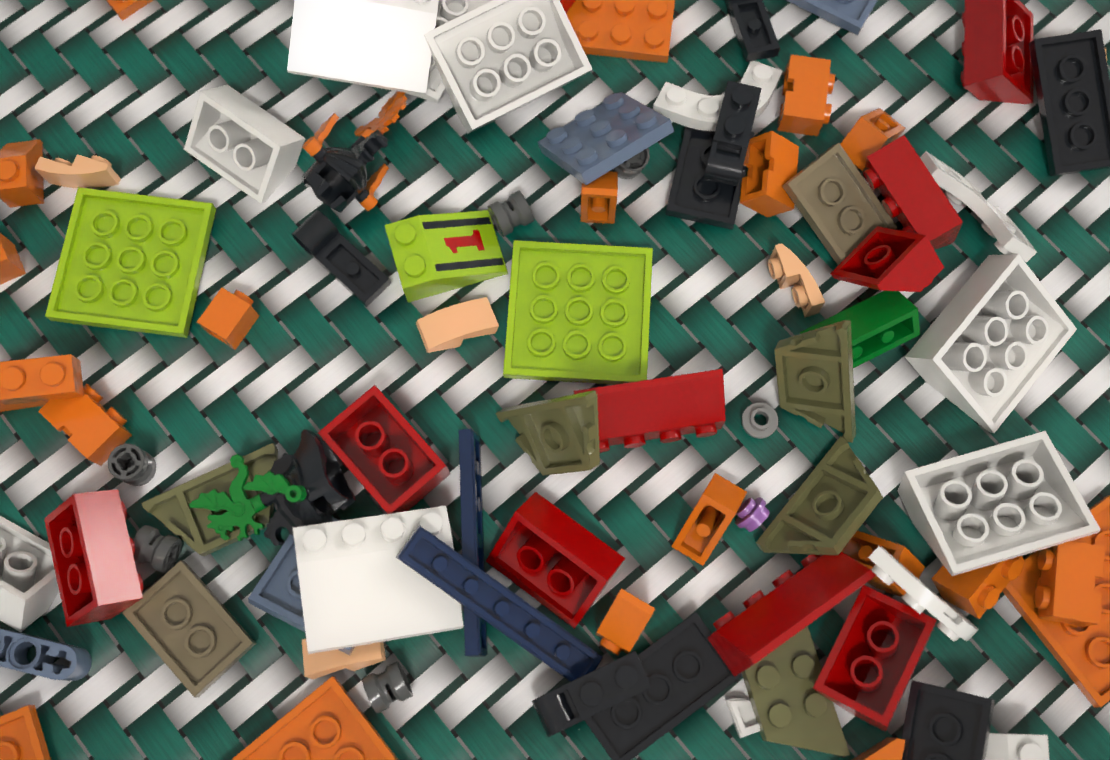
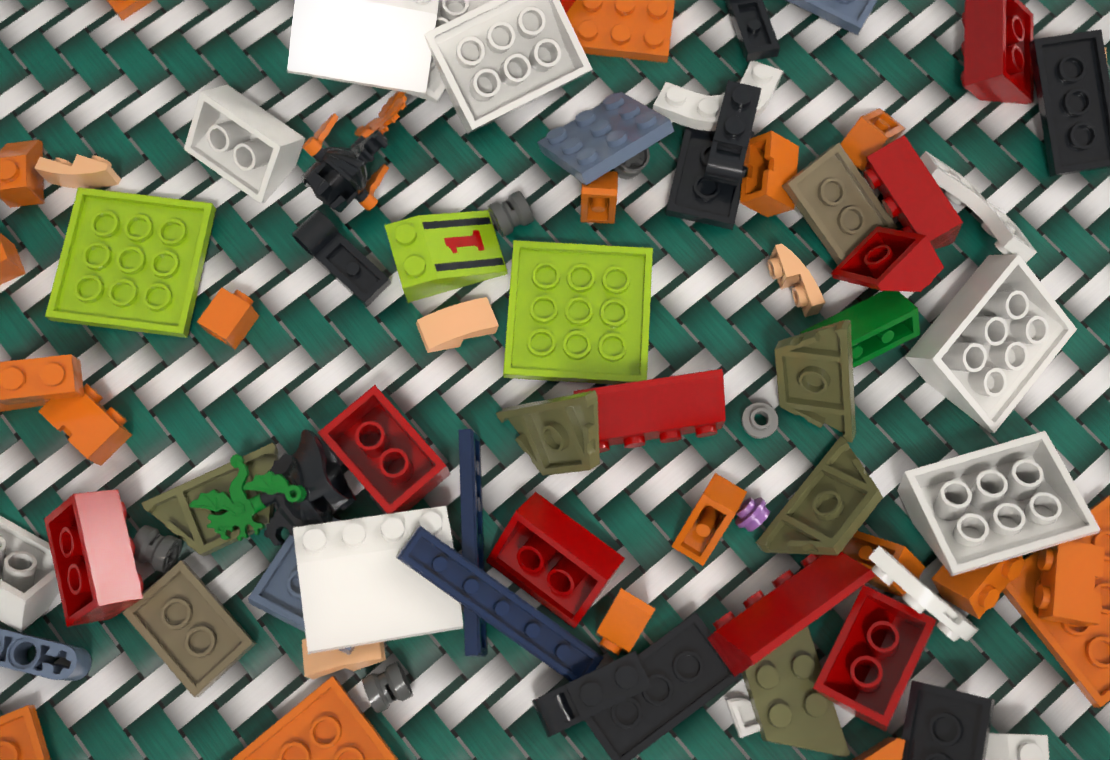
(139, 468): dark grey wheel -> none
(805, 91): orange brick -> none

